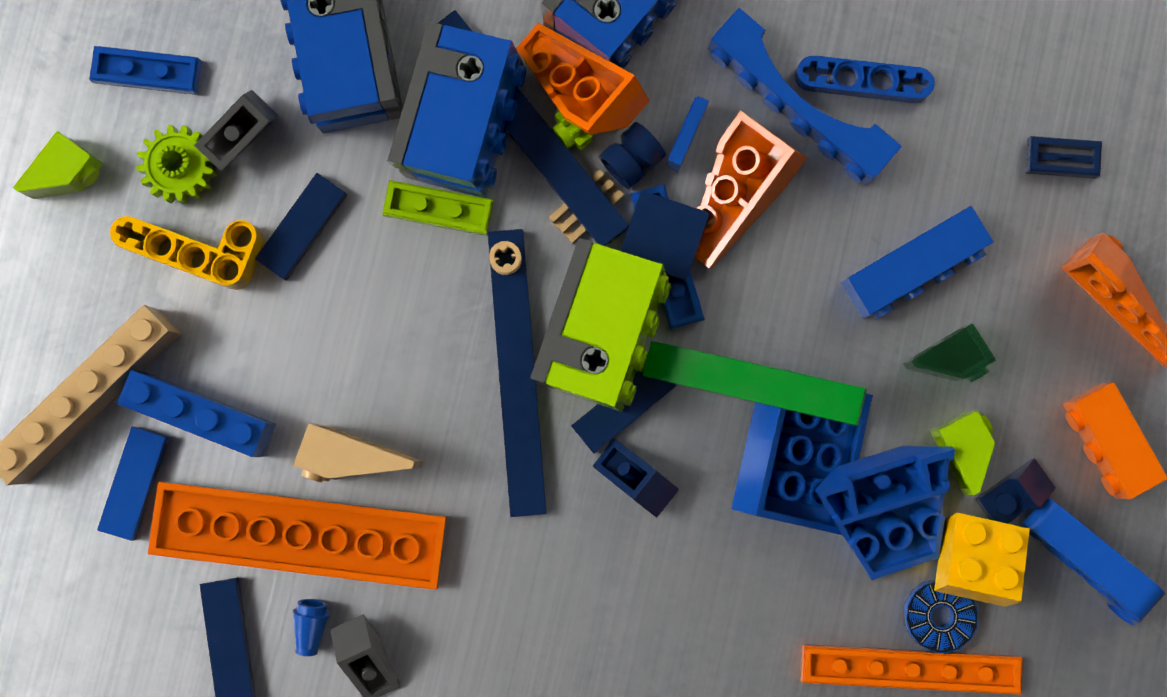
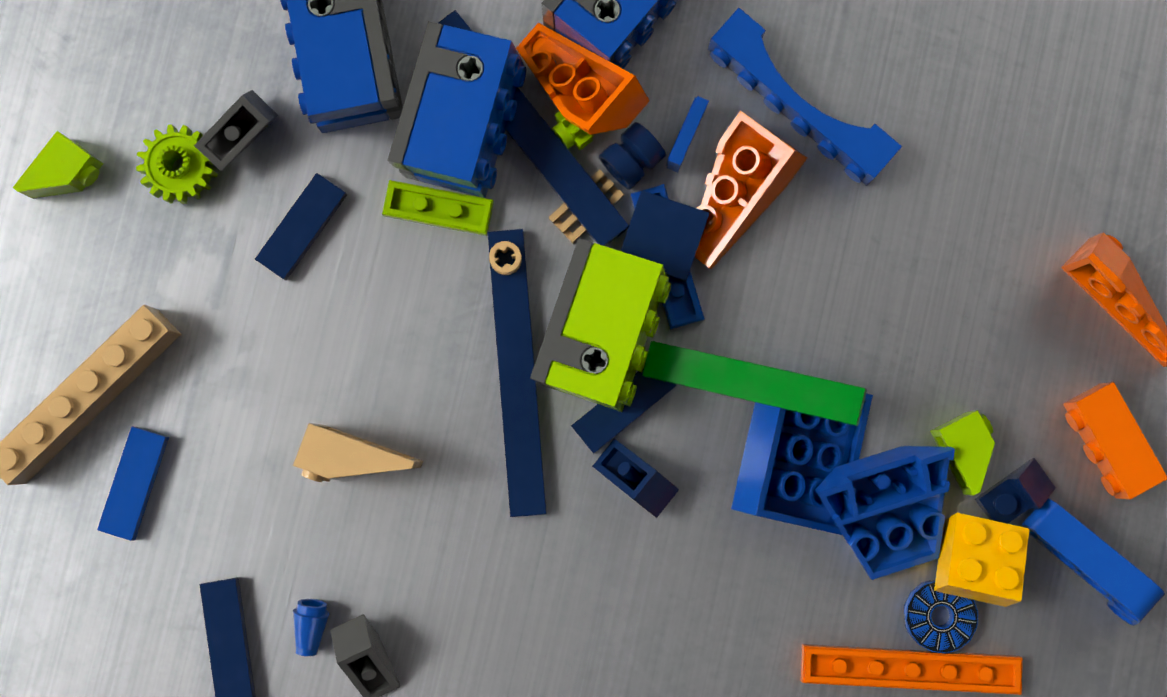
(145, 70): blue tile -> none
(184, 249): yellow beam -> none
(196, 413): blue brick -> none
(297, 535): orange plate -> none
(864, 79): blue beam -> none
(917, 262): blue brick -> none
(955, 356): clear green slope -> none
(1034, 156): dark blue tile -> none

